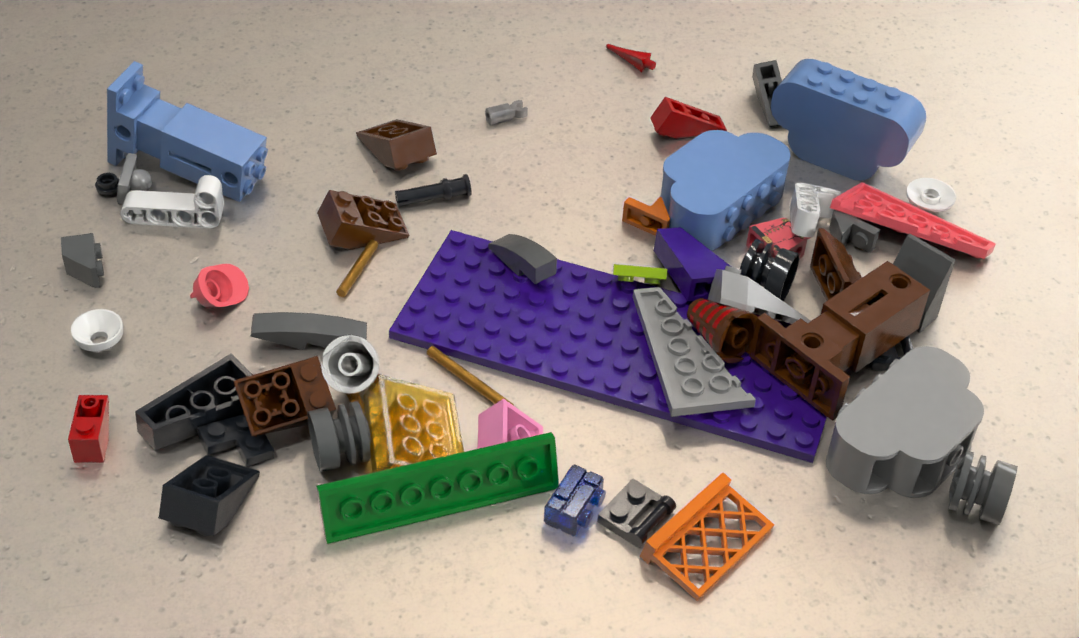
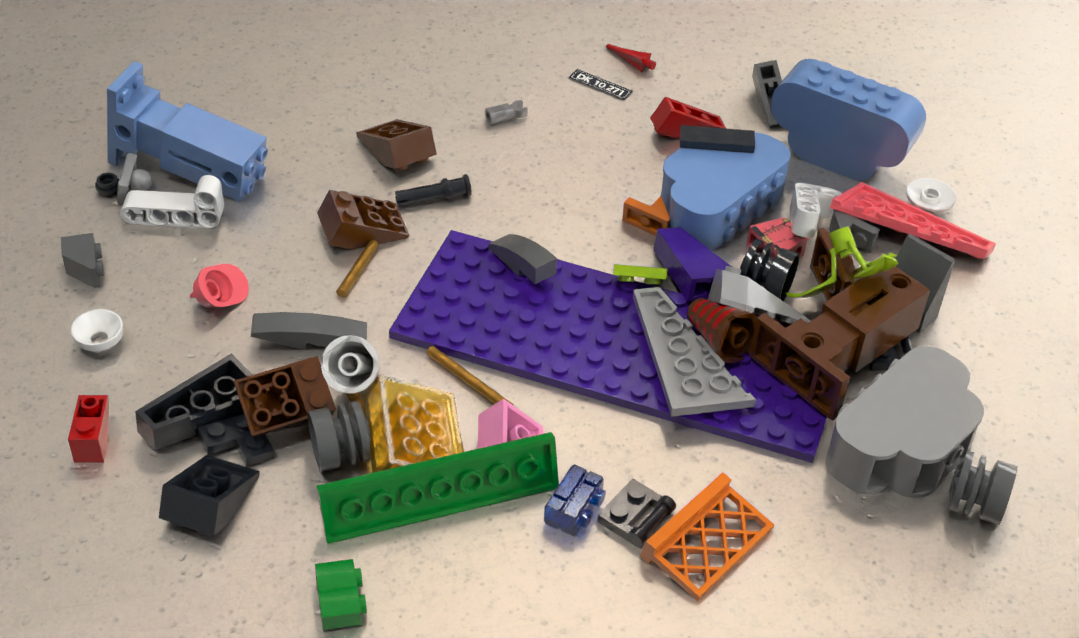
(339, 594): none -> green brick
(600, 84): none -> sticker
(717, 139): none -> black tile
(845, 246): none -> lime plant

